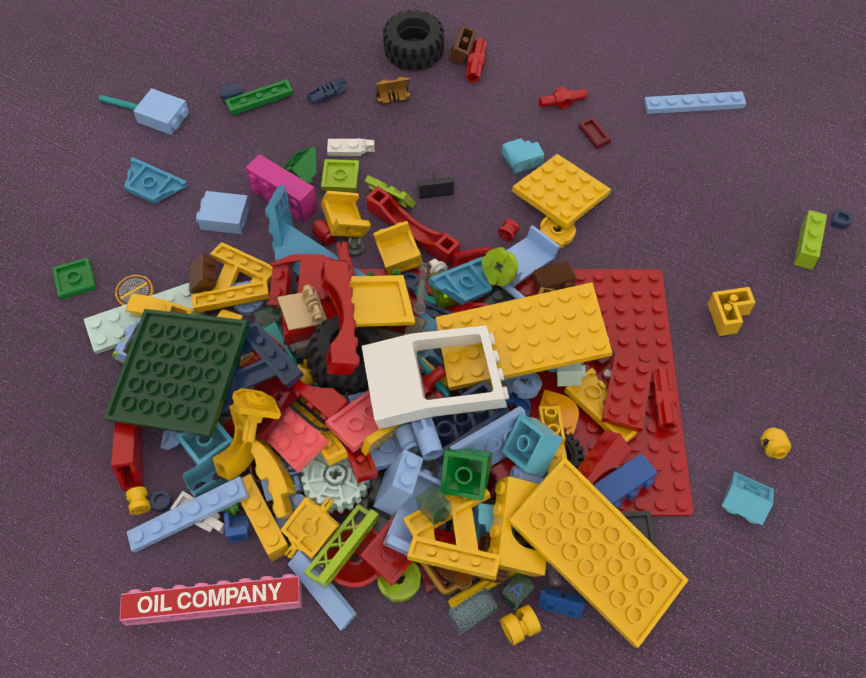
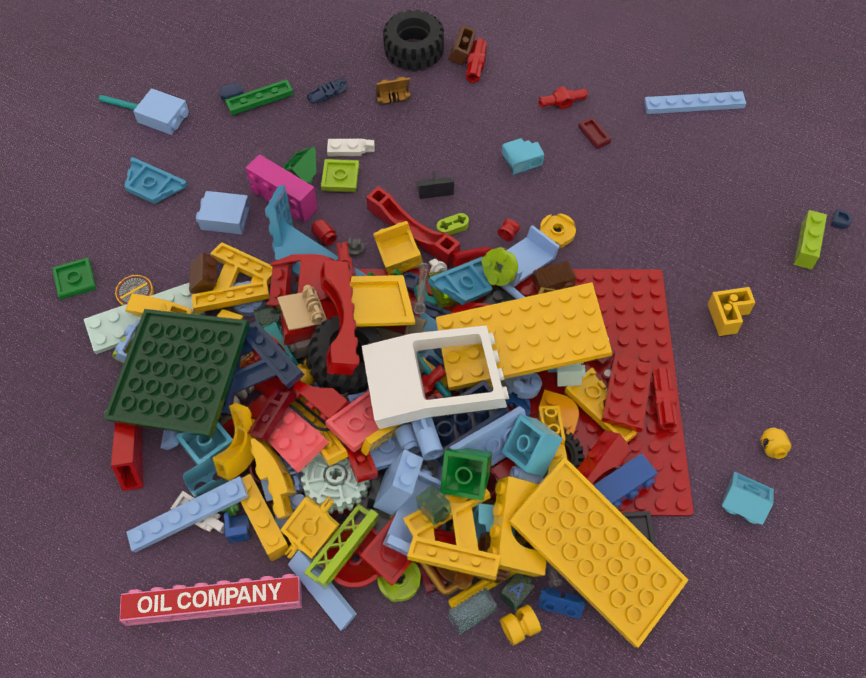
(138, 500): yellow wheel -> none
(161, 500): dark blue tile -> none
(254, 406): yellow piece -> none
(343, 214): yellow panel -> none
(402, 197): lime wing -> none
(452, 224): none -> lime beam
(561, 190): yellow plate -> none

